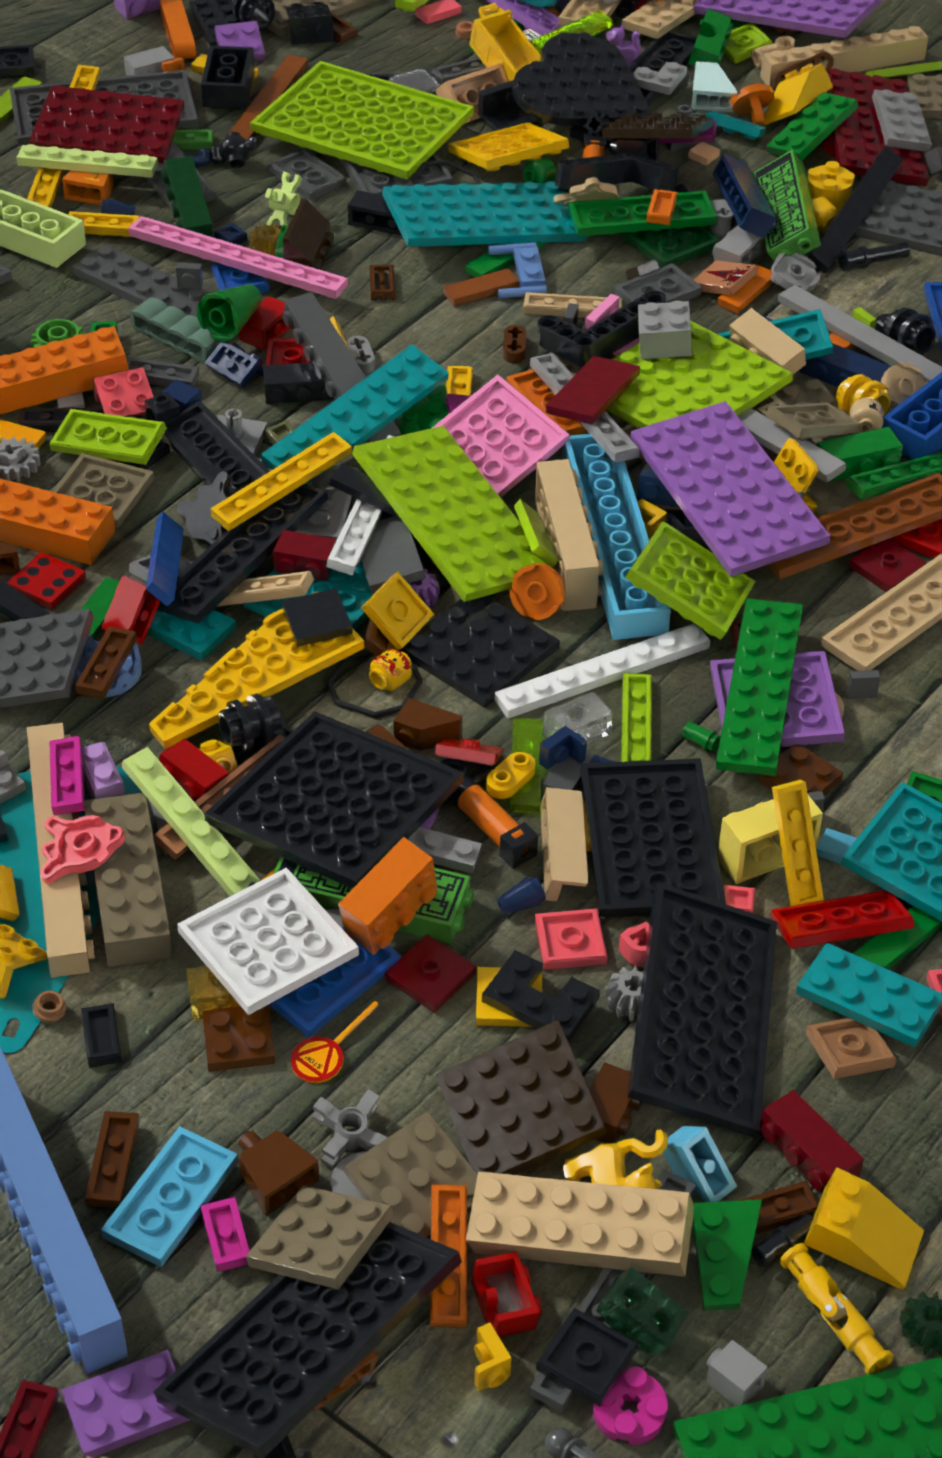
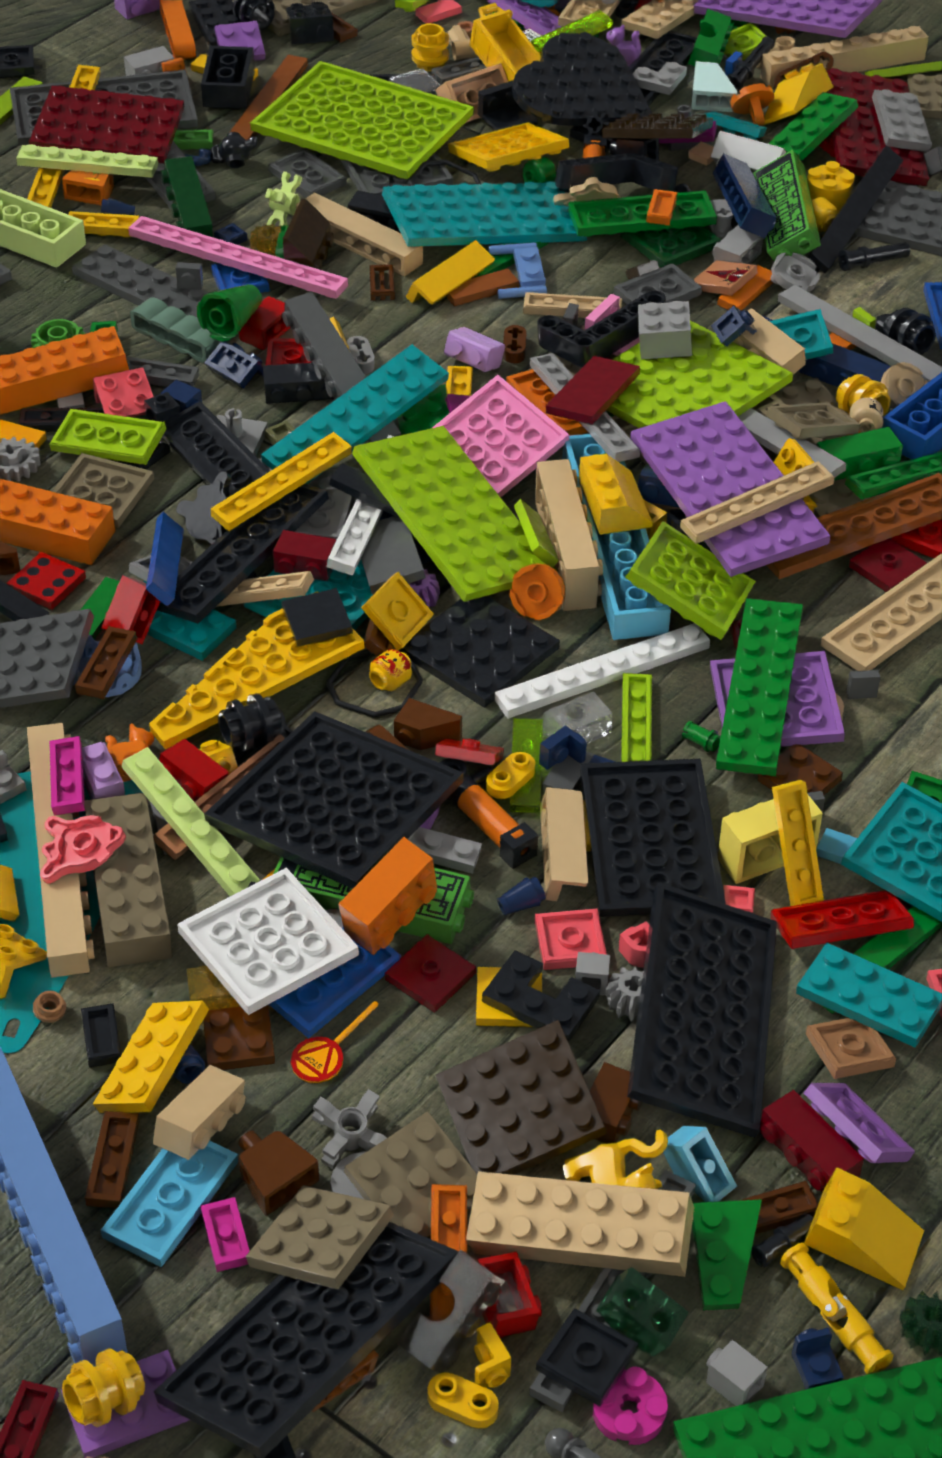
(97, 1389): none -> yellow piece
(138, 740): none -> orange animal
(151, 1057): none -> yellow plate
(190, 1066): none -> dark blue cone
(199, 1112): none -> tan brick
(368, 237): none -> tan brick
(430, 46): none -> yellow piece
(451, 273): none -> yellow panel
(460, 44): none -> tan piece
(461, 1399): none -> yellow plate
(473, 1290): none -> clear smoke arch
(474, 349): none -> lavender brick
(593, 970): none -> light grey plate
(612, 495): none -> yellow slope
(732, 61): none -> blue tile
(733, 324): none -> dark blue bracket
(745, 69): none -> black pin
(750, 151): none -> white slope
(757, 502): none -> tan tile
(816, 1358): none -> dark blue bracket
(858, 1123): none -> medium lavender plate

